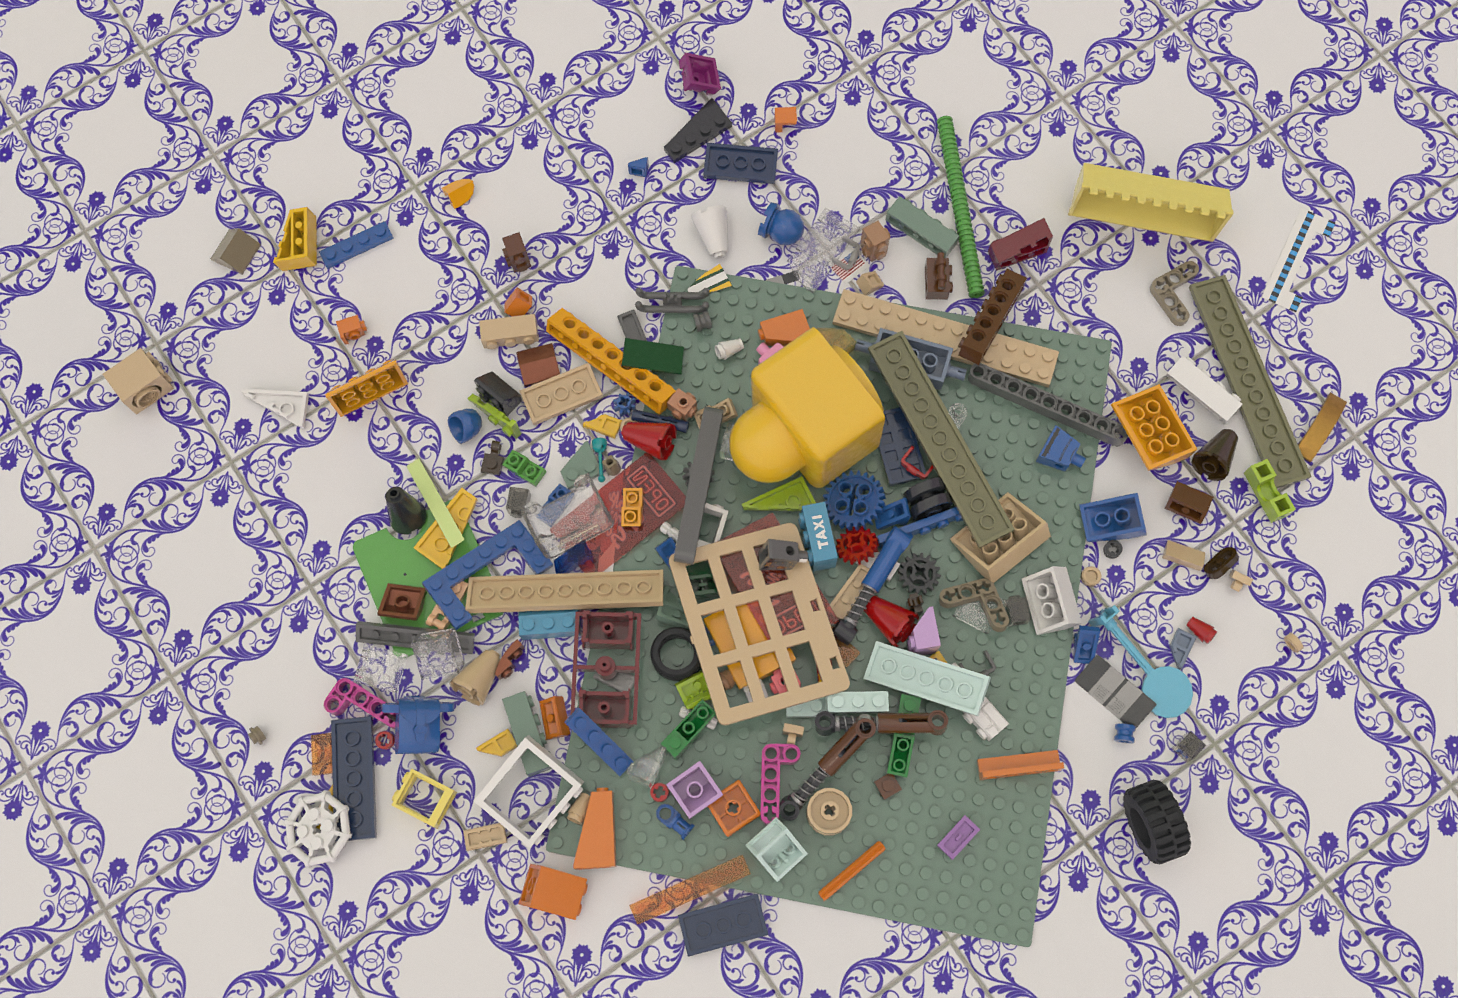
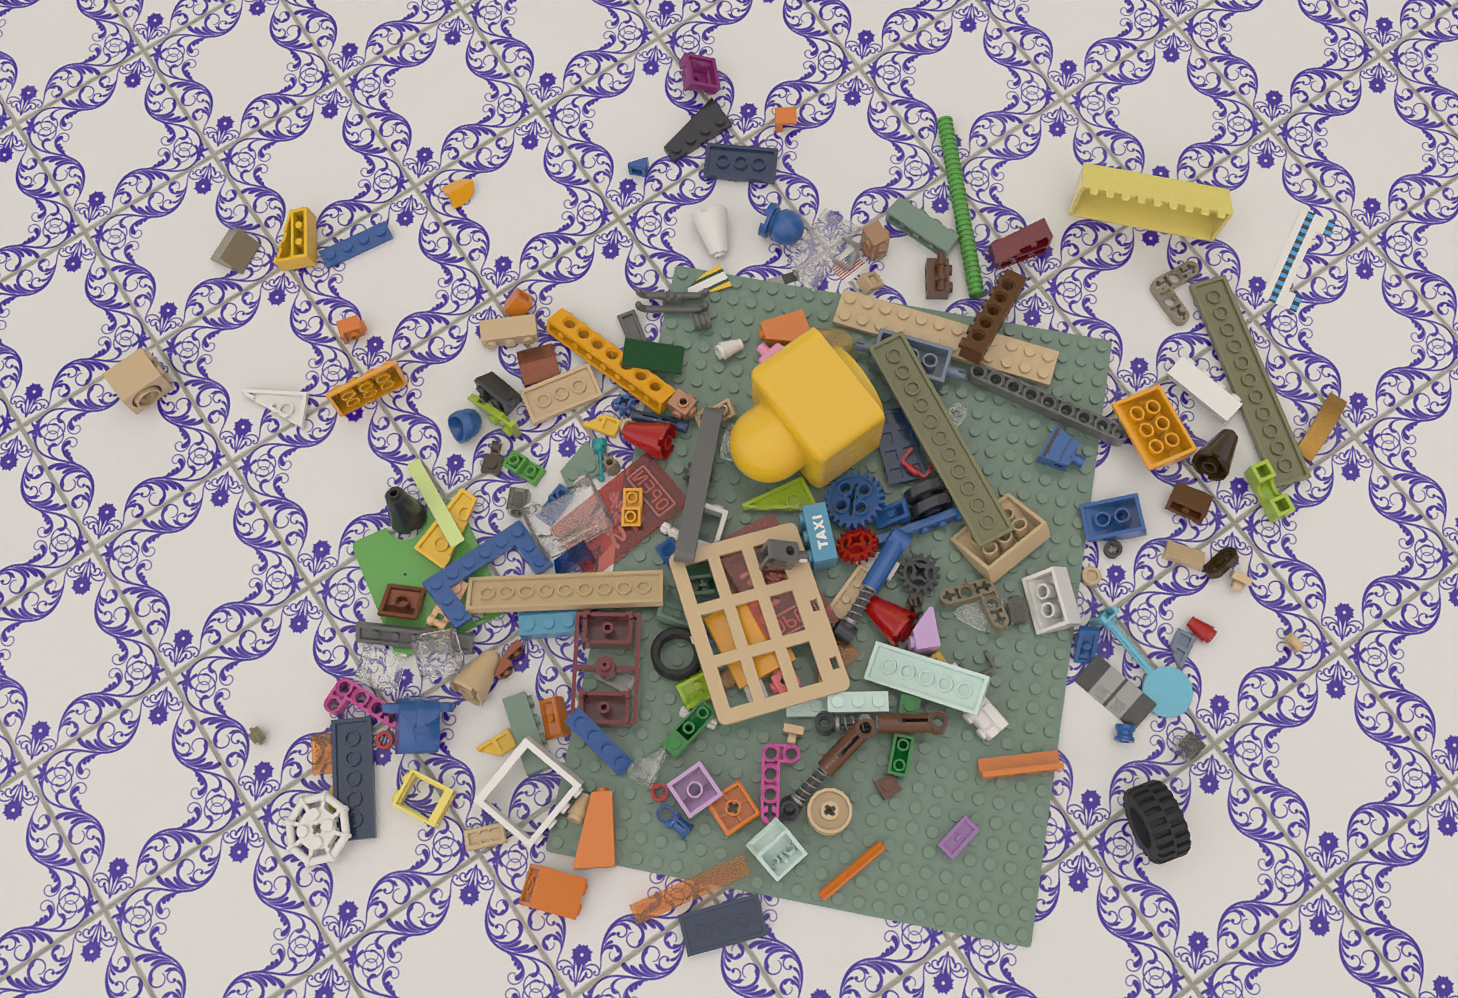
(515, 253): reddish brown brick -> none

